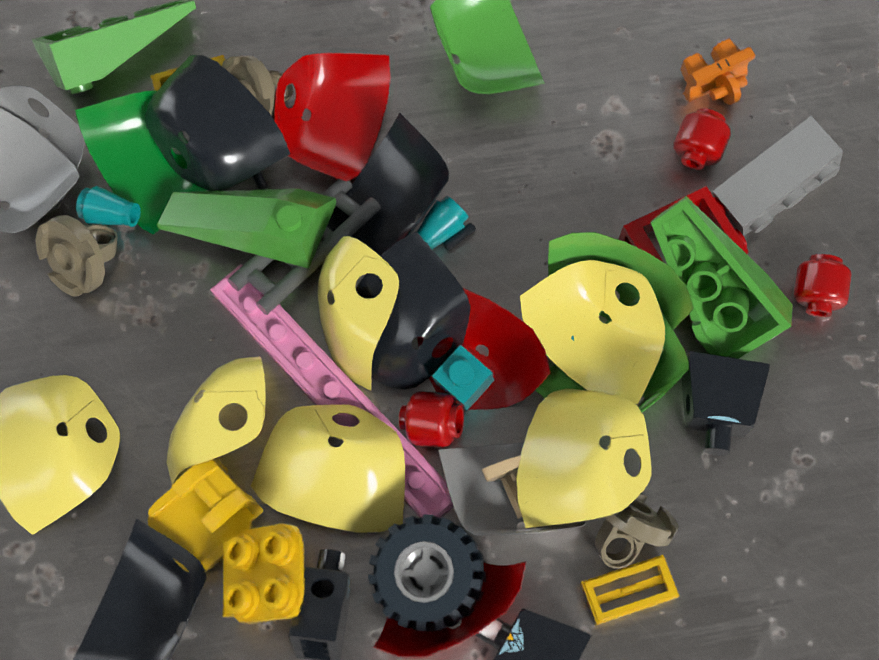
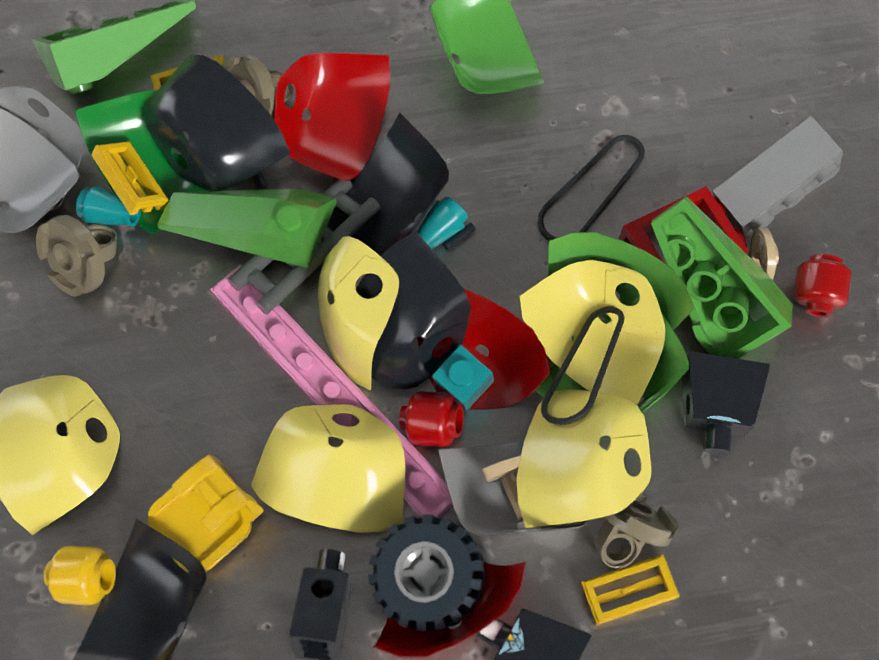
(80, 575): none -> yellow head
(124, 178): none -> yellow tile
(198, 430): light yellow piece -> none
(263, 574): yellow piece -> none
(561, 421): none -> black piece
(574, 179): none -> black piece
(702, 138): red head -> none
(718, 79): orange hips -> none
(767, 254): none -> tan piece

